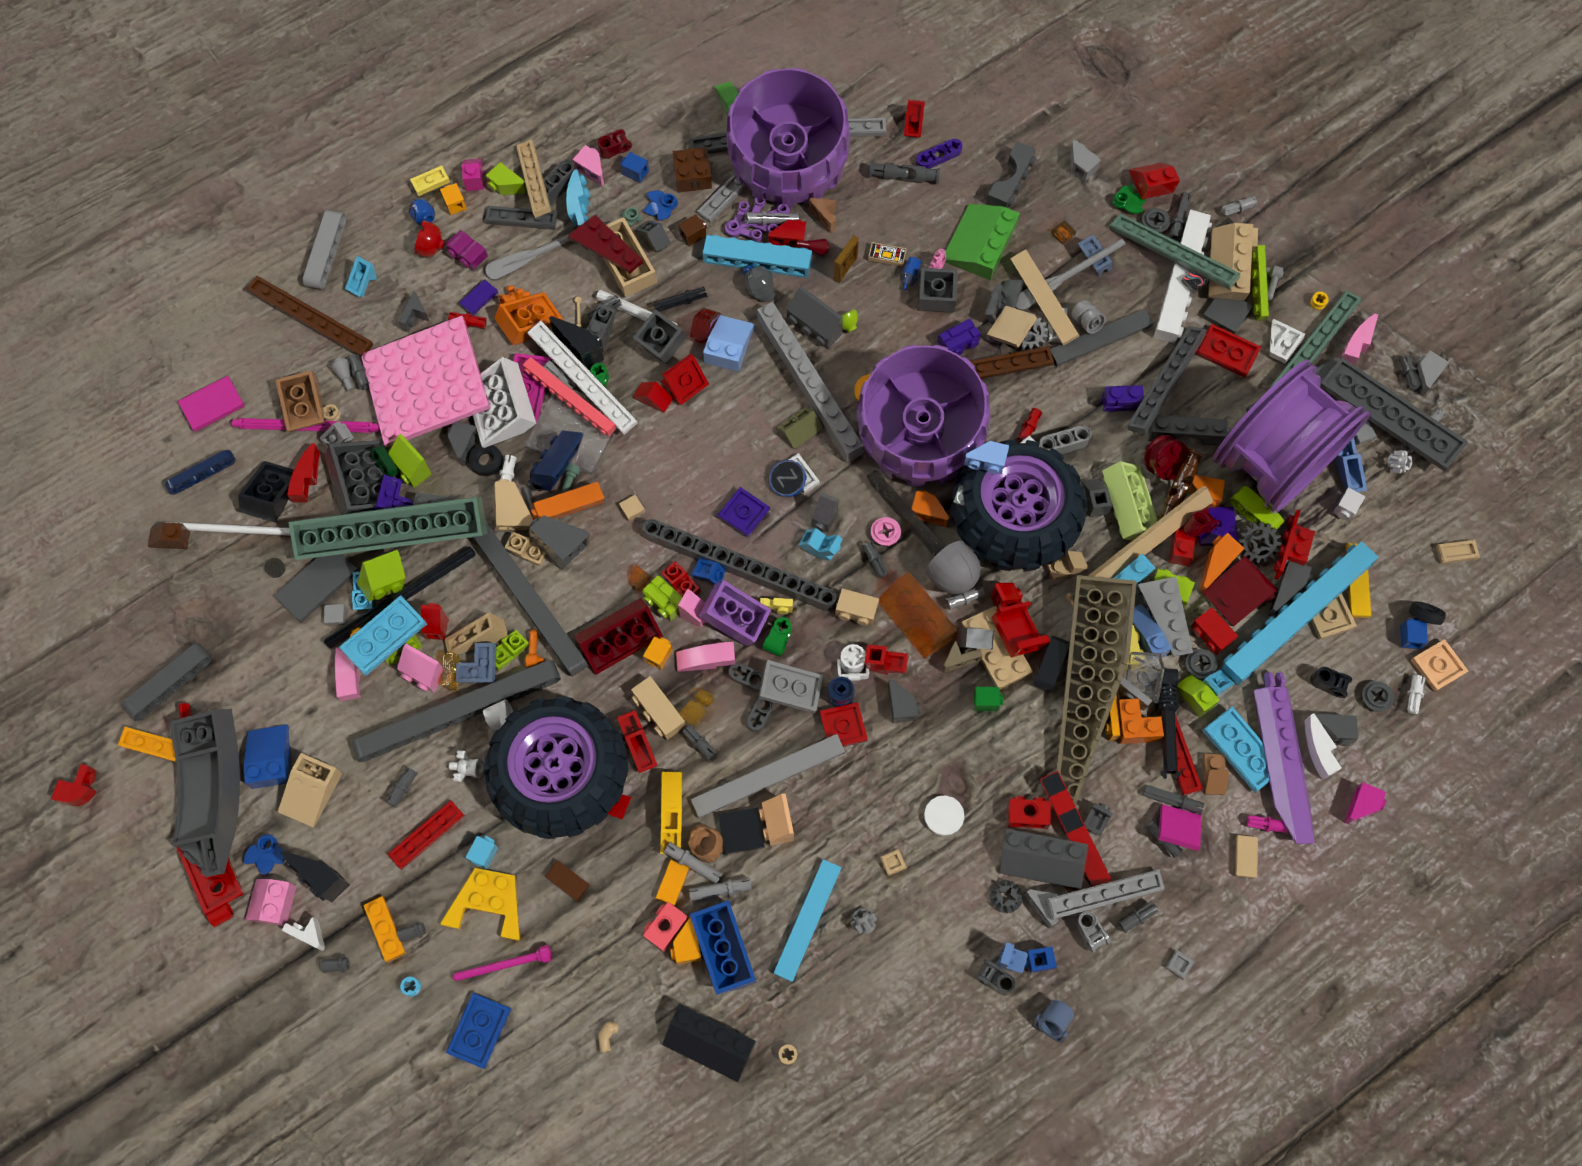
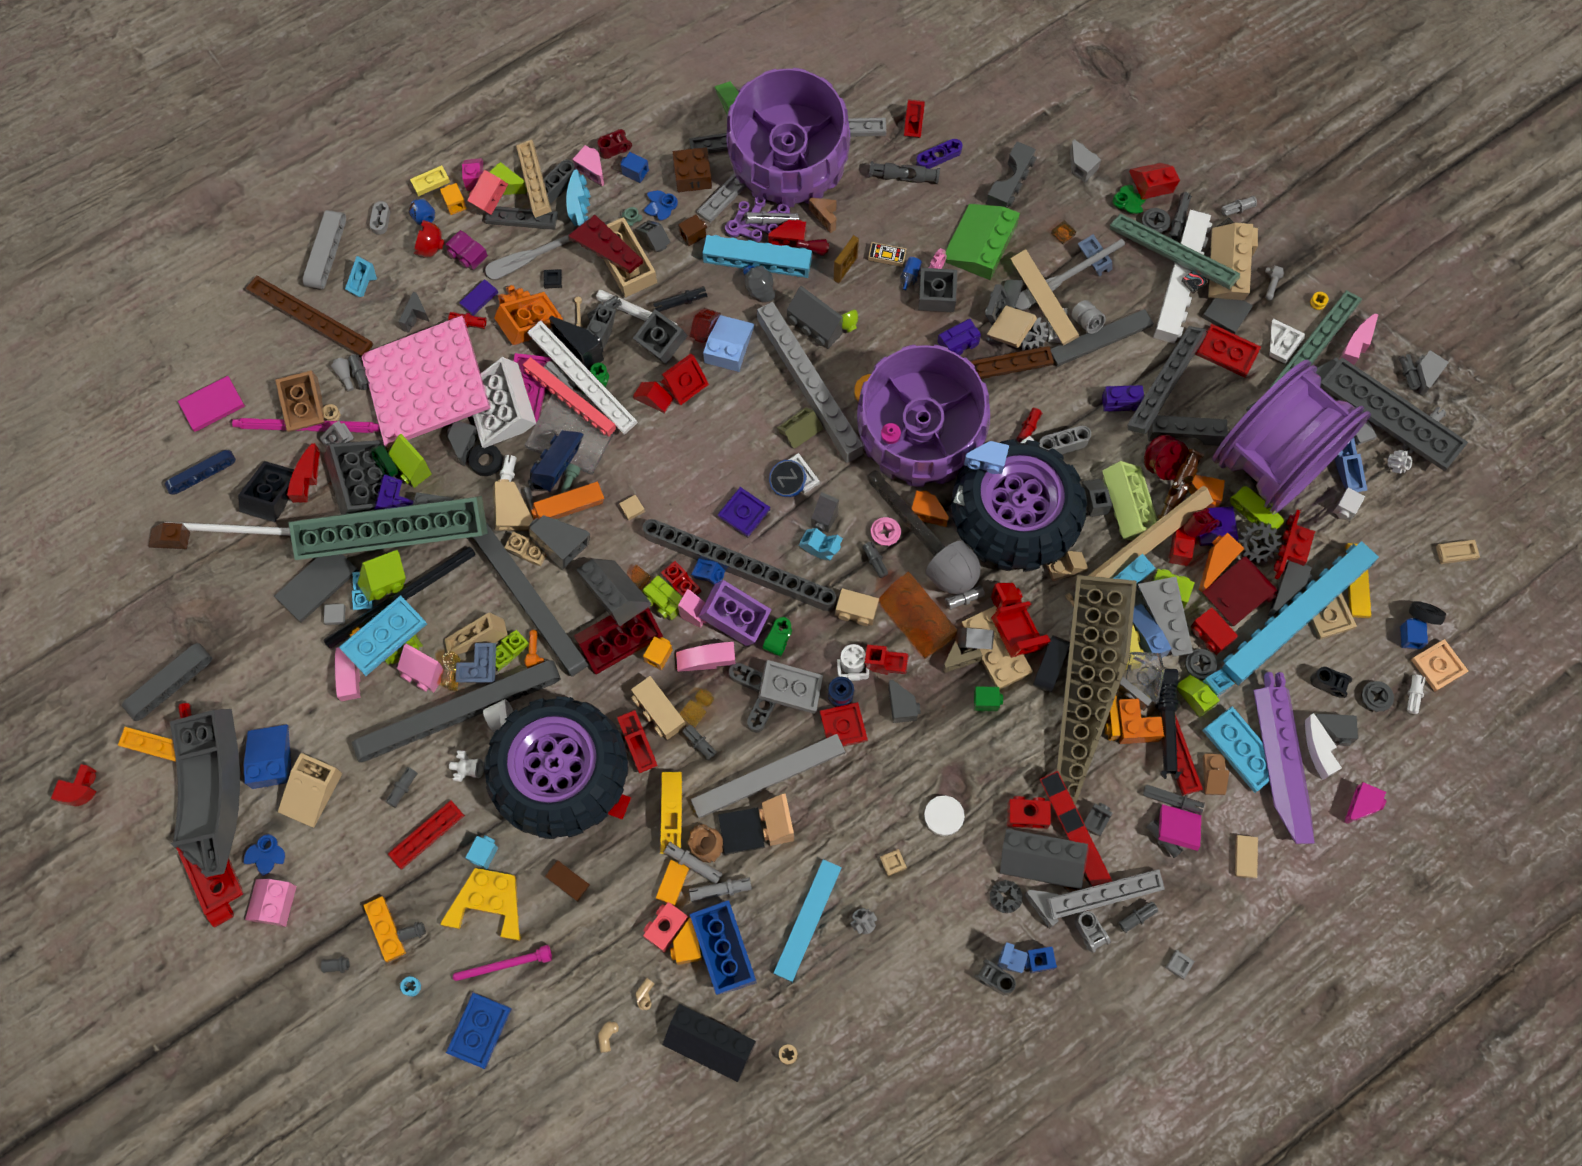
(274, 567): clear smoke tile -> none
(311, 935): white slope -> none
(325, 880): black slope -> none
(383, 218): none -> light grey beam
(436, 622): red slope -> none
(487, 192): none -> coral brick
(553, 278): none -> black tile
(613, 589): none -> dark grey slope
(642, 995): none -> tan arm
(778, 605): light yellow plate -> none
(890, 433): none -> dark pink tile
(1055, 1020): sand blue piece -> none
(1259, 283): lime wing -> none
(1266, 824): dark pink axle -> none

